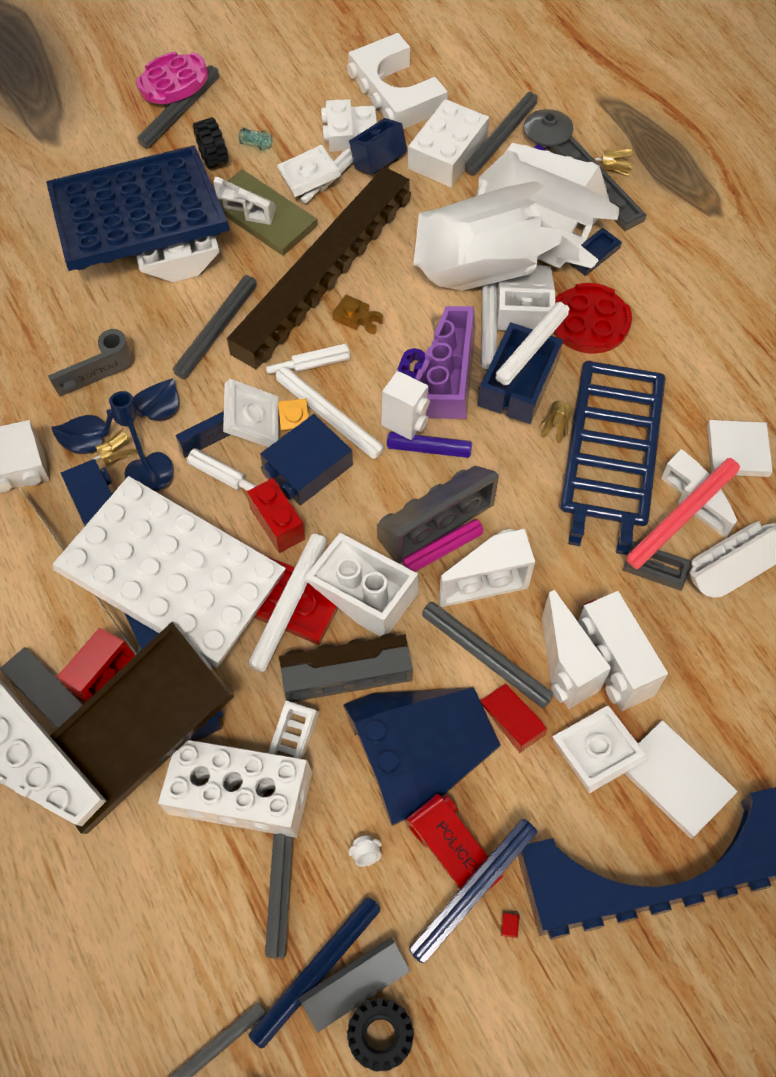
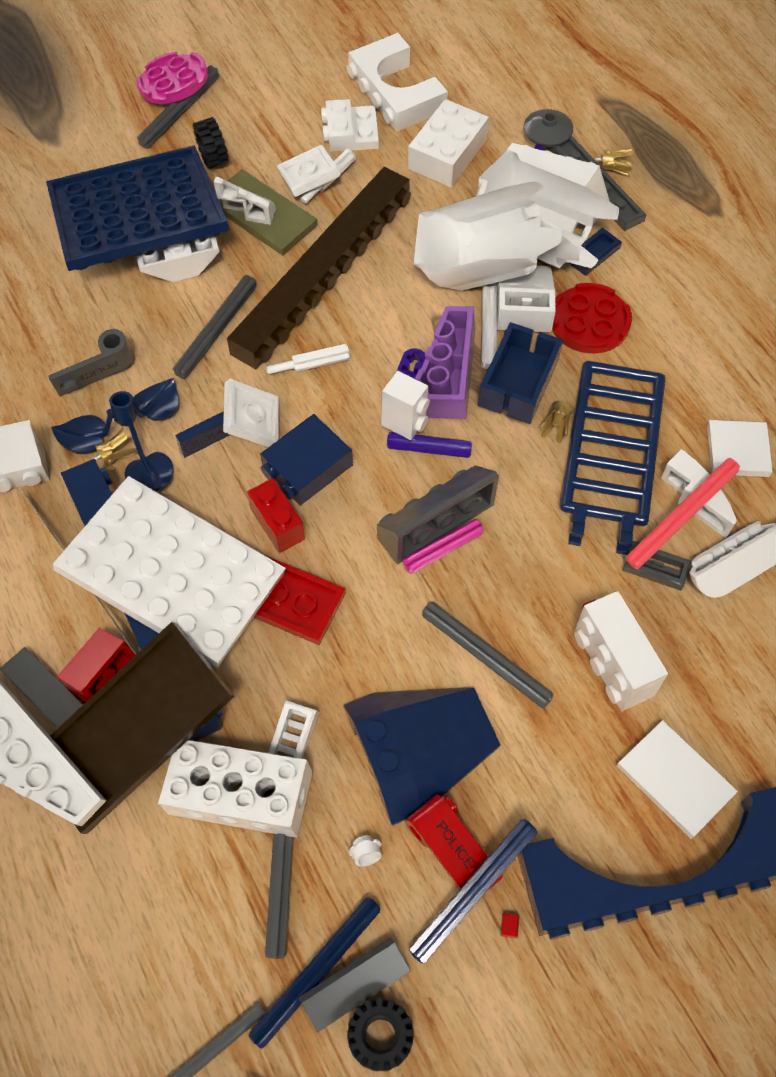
(218, 470): white axle -> none
(255, 138): clear light blue pin -> none
(286, 604): white axle -> none
(292, 413): plate -> none
(330, 413): white axle -> none
(345, 667): dark grey piece -> none
(354, 312): pearl gold plate -> none
(364, 584): white slope -> none
(378, 146): dark blue brick -> none
(492, 569): white slope -> none
(501, 133): dark grey axle -> none
(514, 718): red slope -> none
(532, 343): white axle -> none
(573, 660): white slope -> none
(599, 749): white plate -> none

